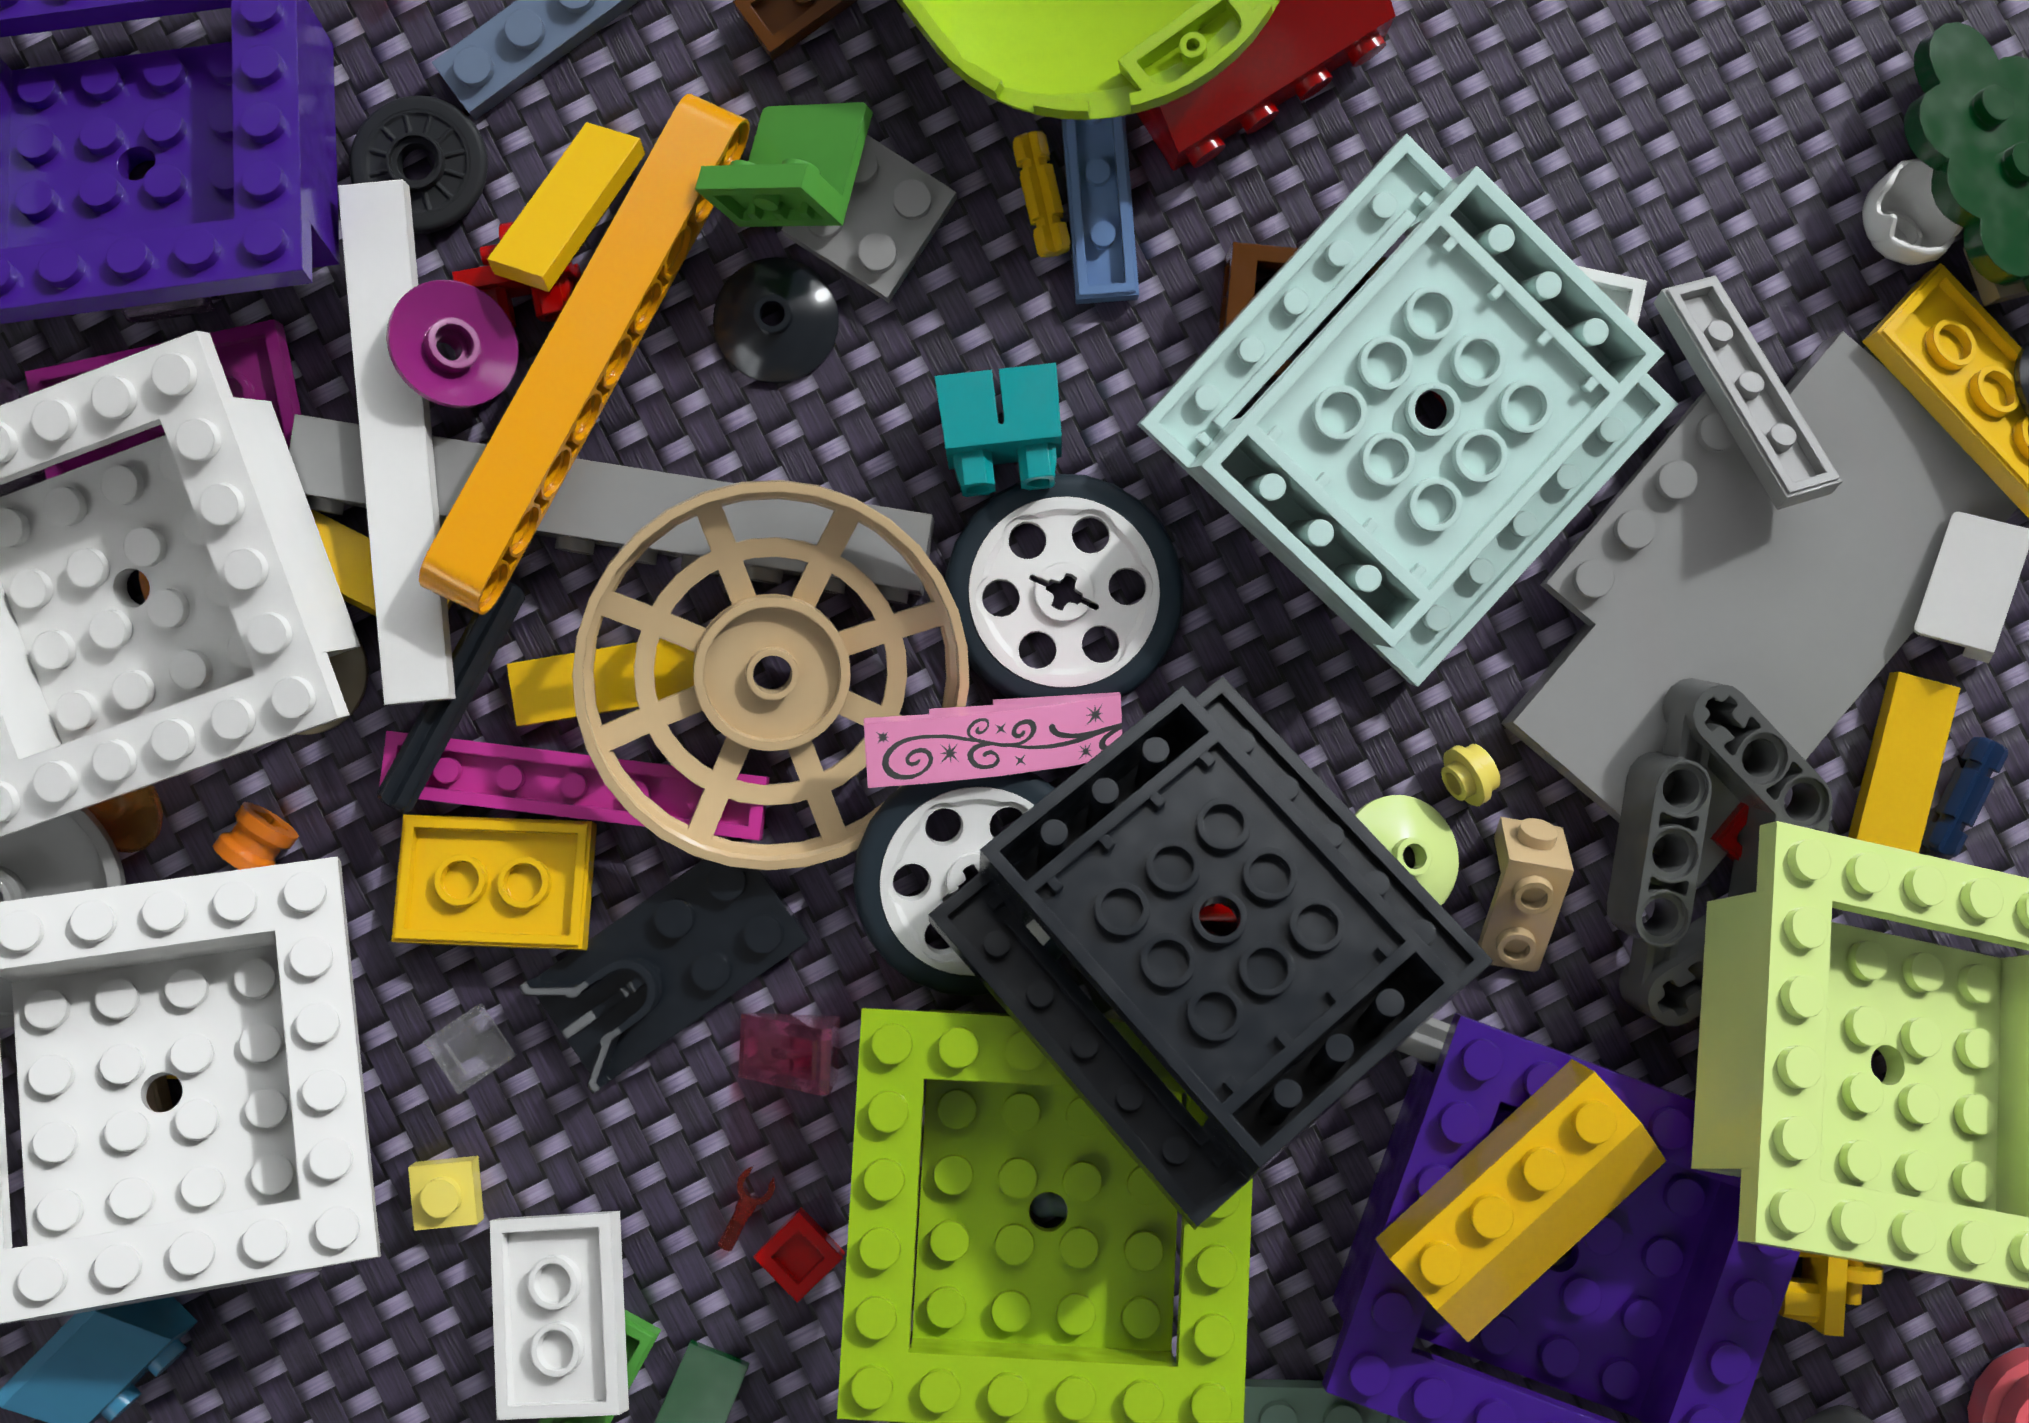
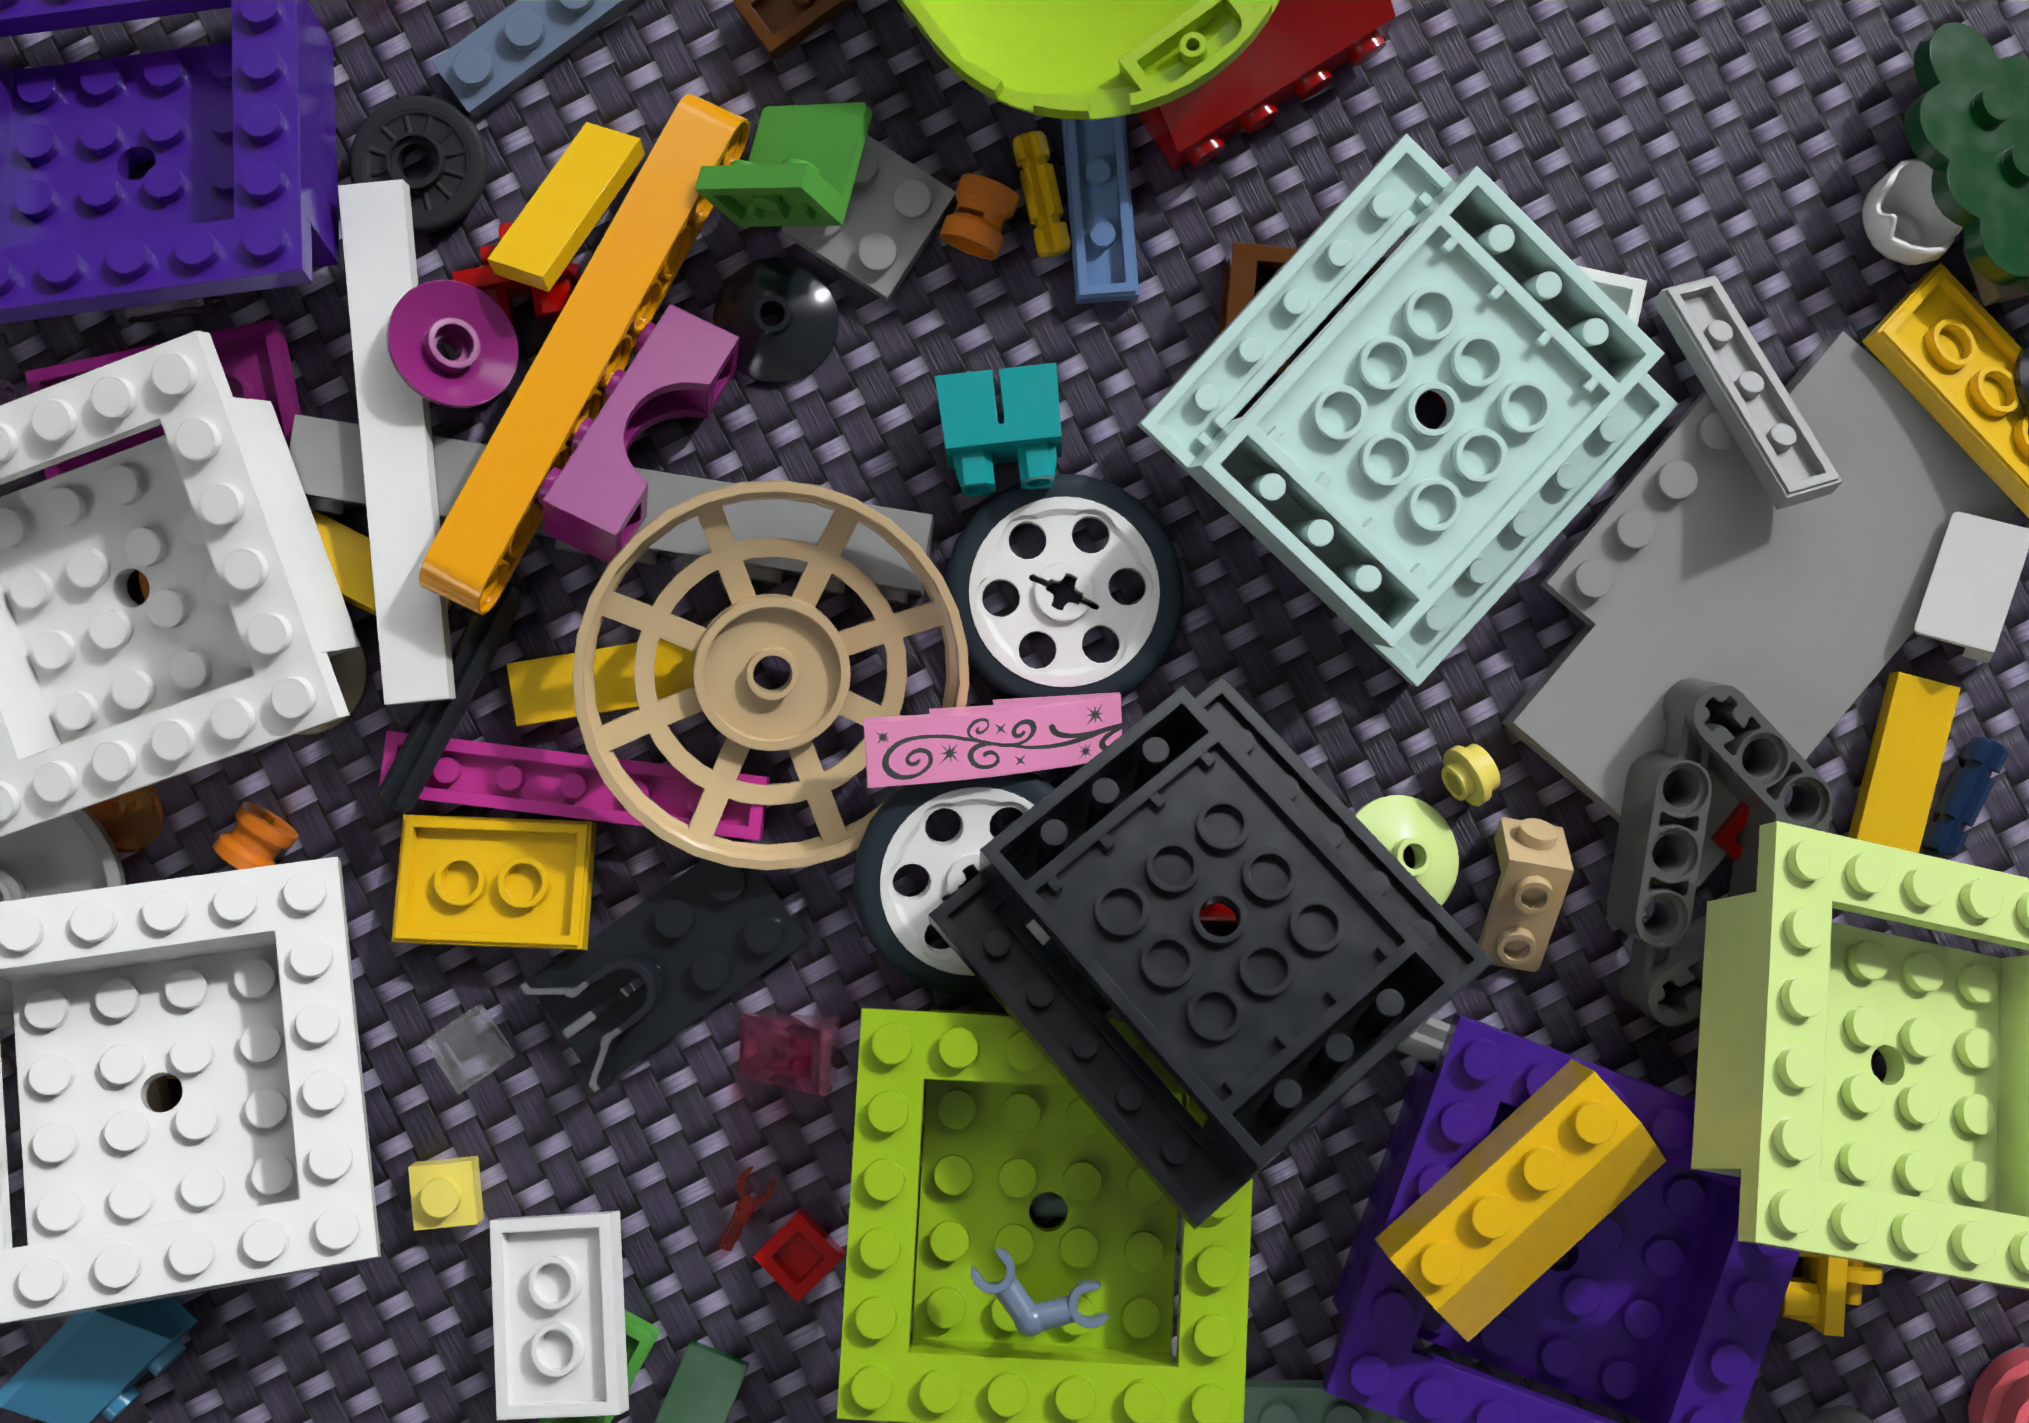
(675, 373): none -> magenta arch
(979, 216): none -> orange wheel
(1031, 1317): none -> sand blue arm

